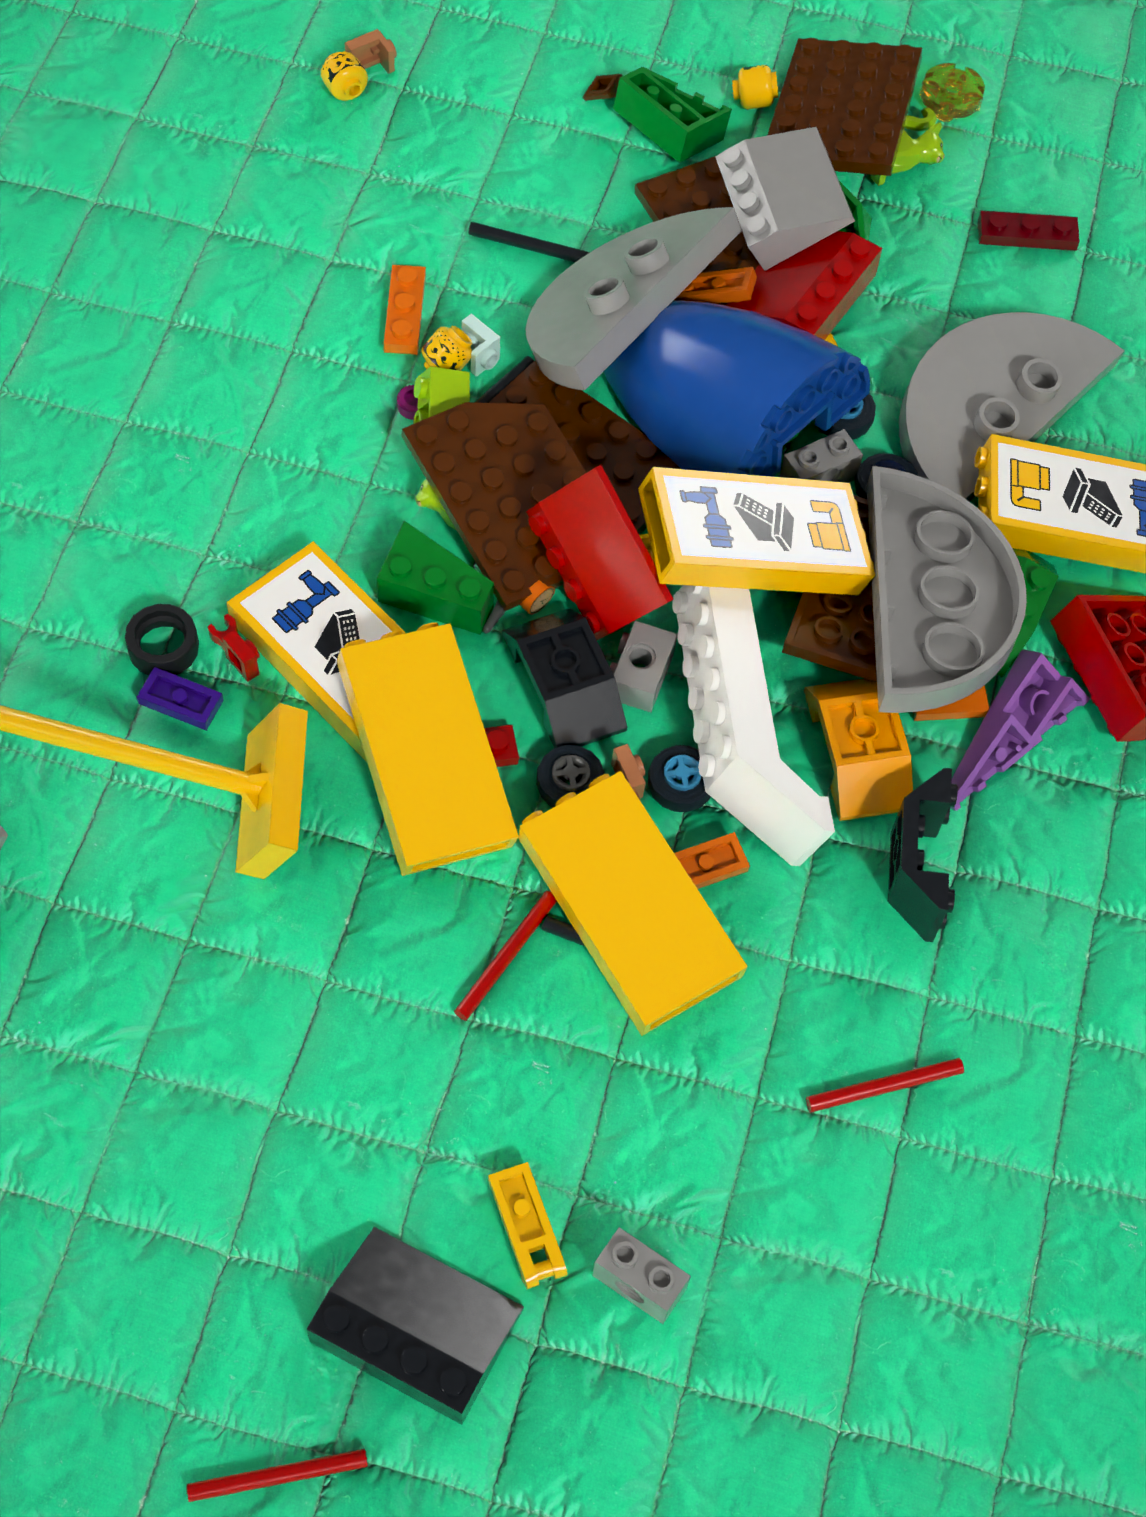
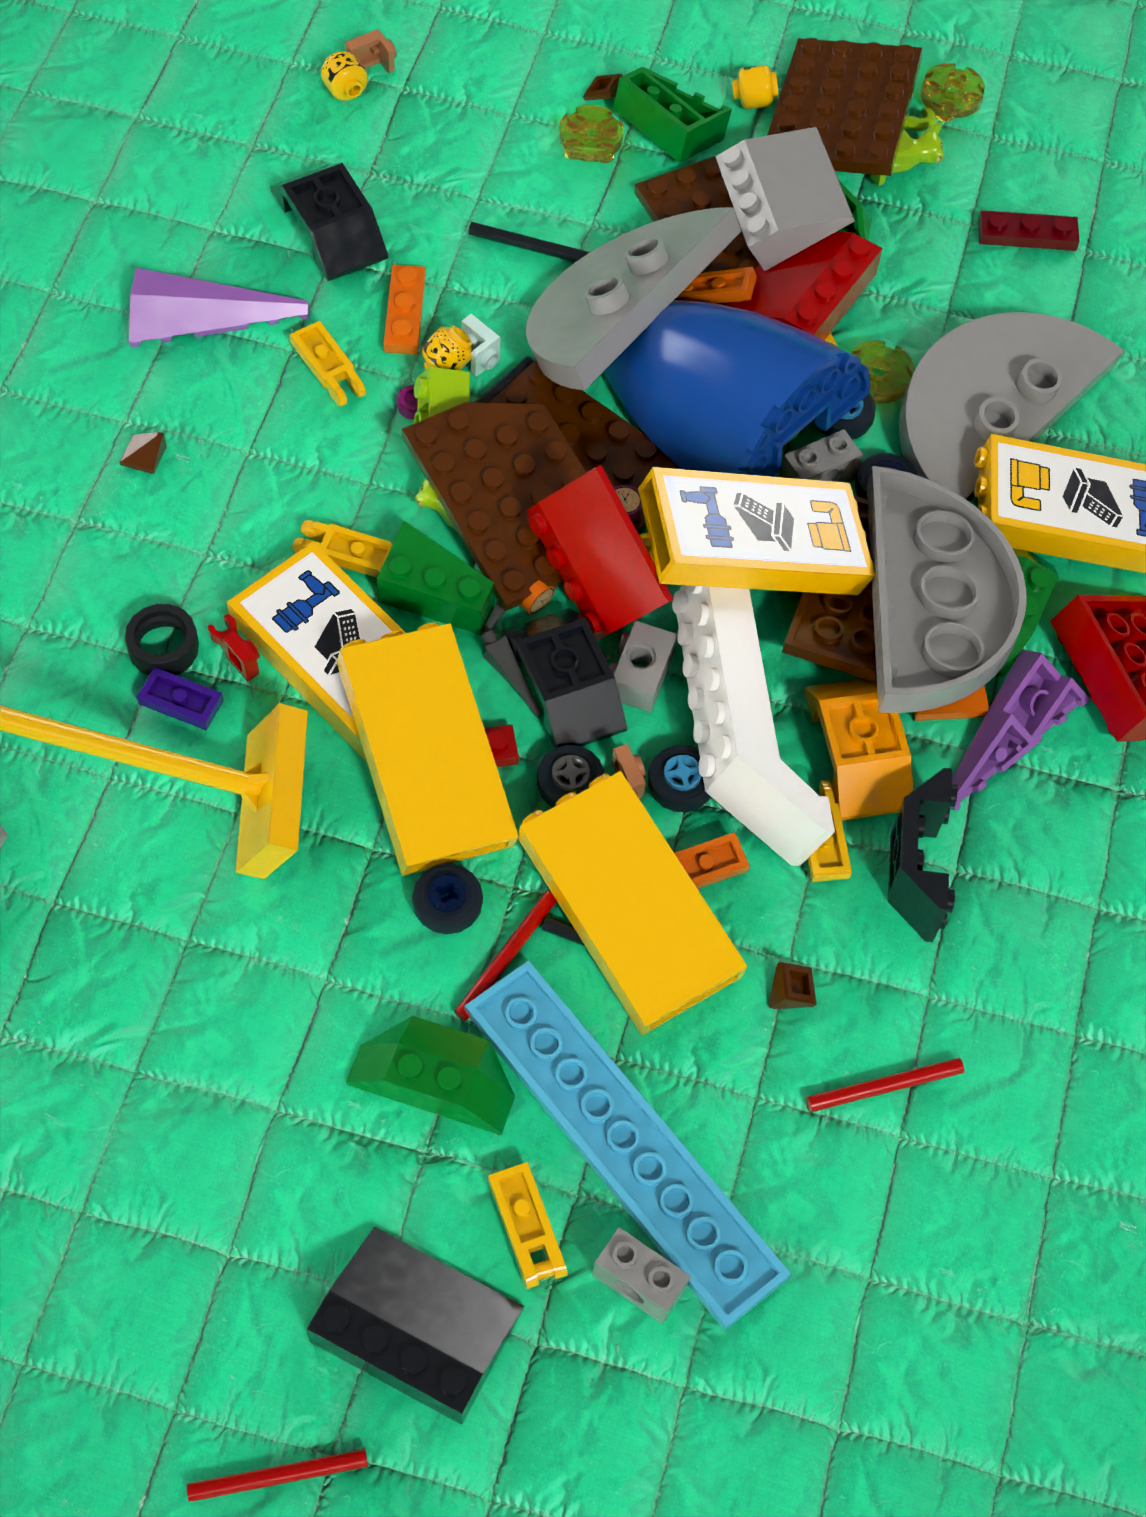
(144, 452): none -> reddish brown slope
(179, 305): none -> wedge
(327, 361): none -> yellow hinge
(335, 219): none -> black slope
(346, 547): none -> yellow hinge
(436, 1072): none -> green wedge
(451, 912): none -> black wheel
(502, 659): none -> dark grey piece
(588, 148): none -> clear yellow plate
(628, 1145): none -> medium azure plate
(630, 499): none -> tile
(792, 987): none -> reddish brown slope
(832, 857): none -> yellow hinge
(895, 363): none -> clear yellow plate

